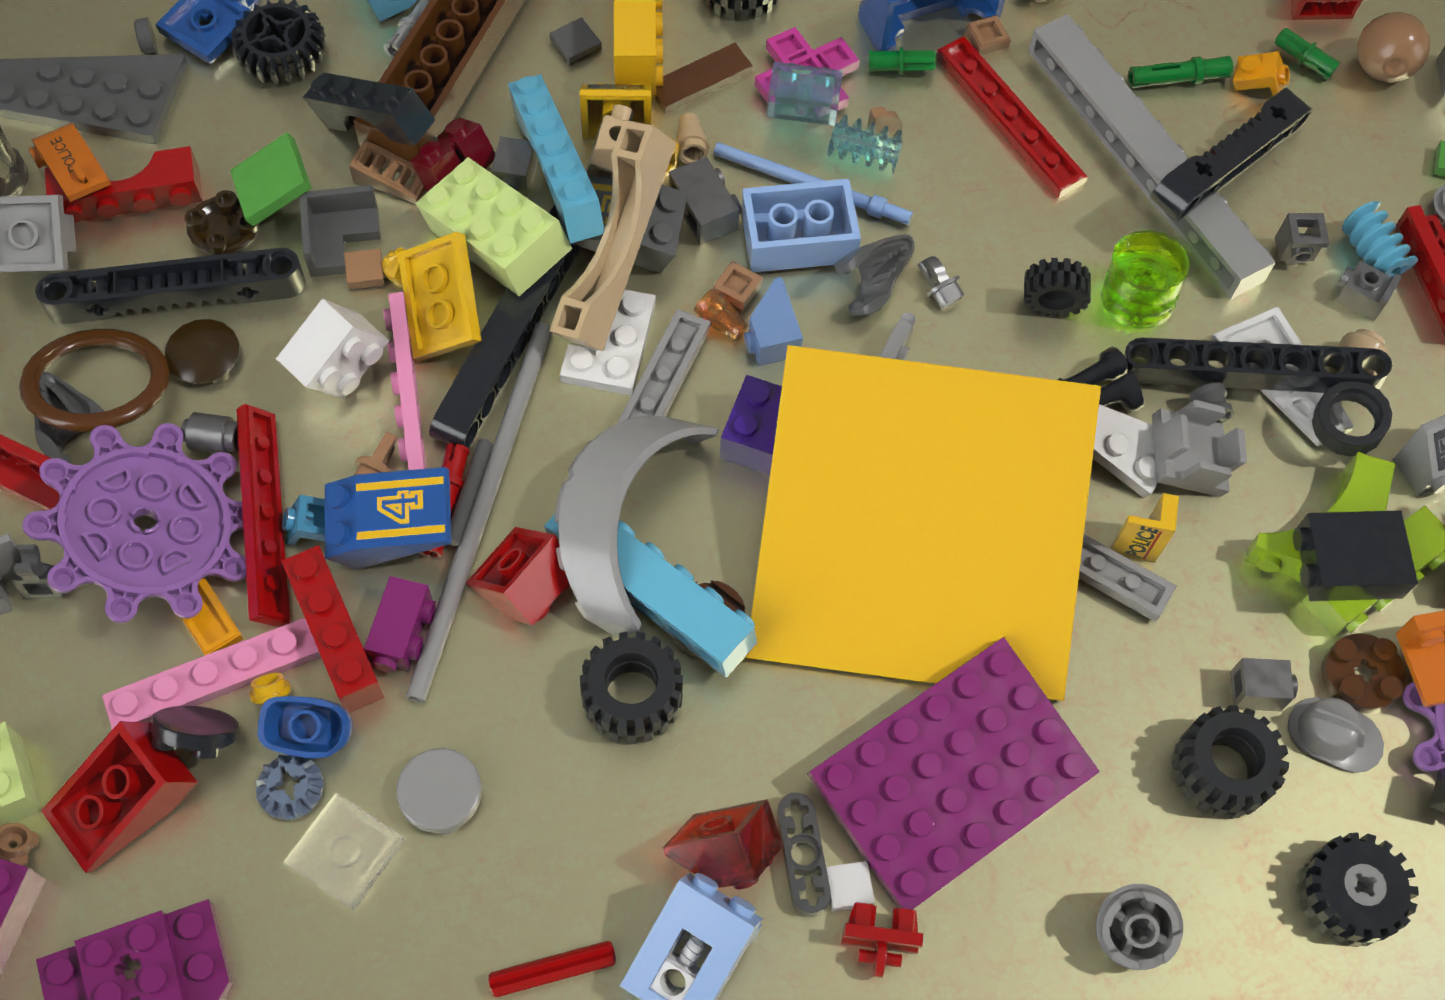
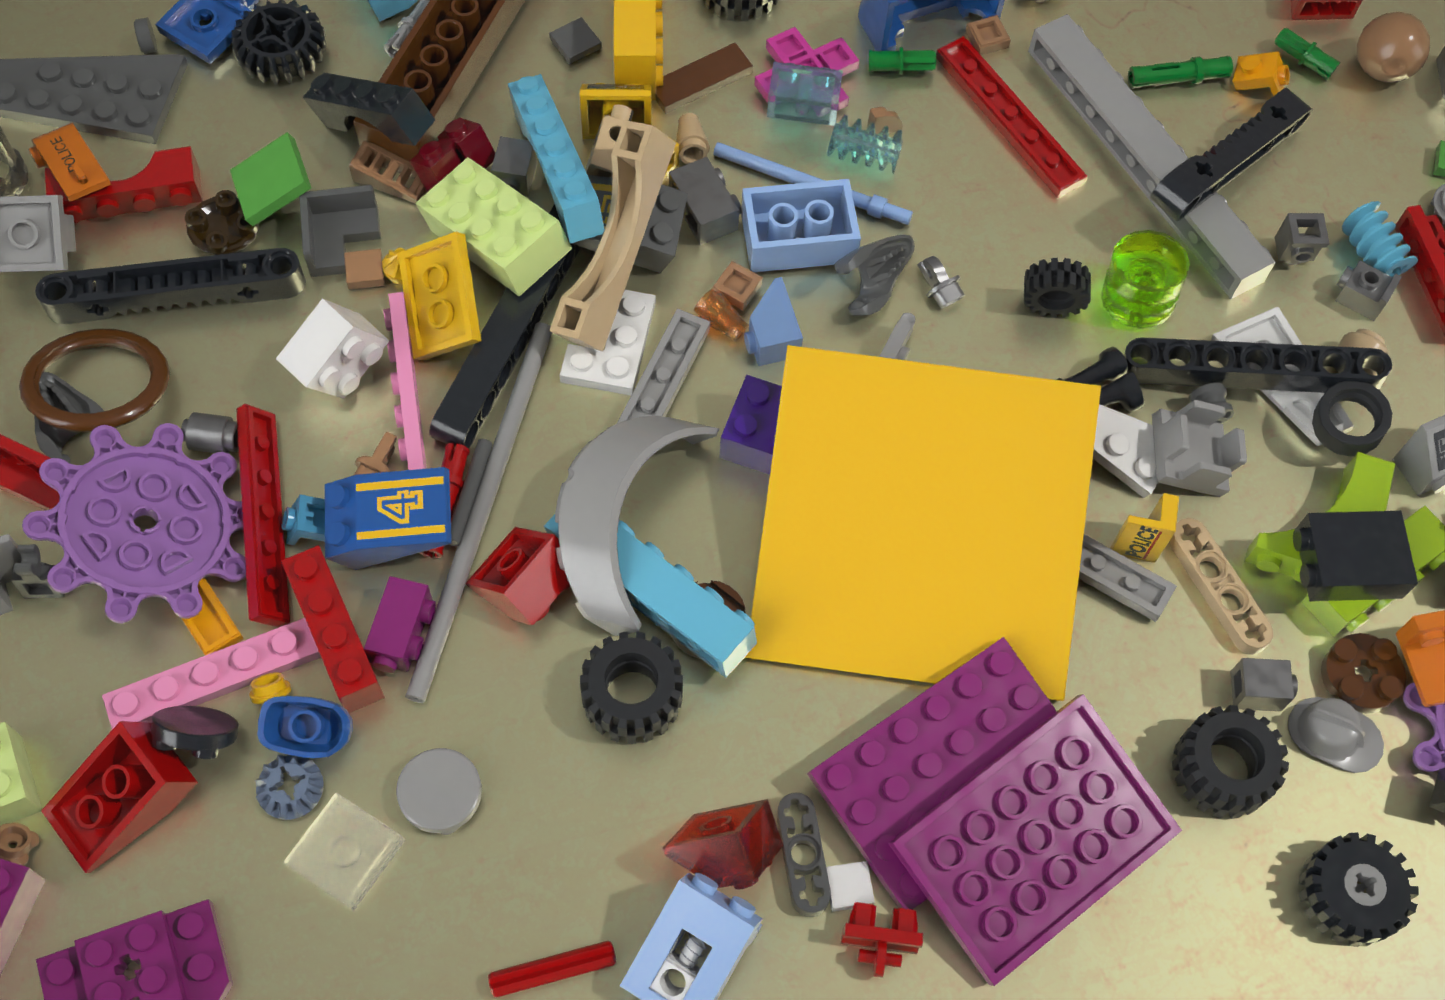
(202, 352): dark brown dish -> none
(1035, 839): none -> magenta plate
(1139, 927): light grey cone -> none
(1226, 582): none -> tan beam

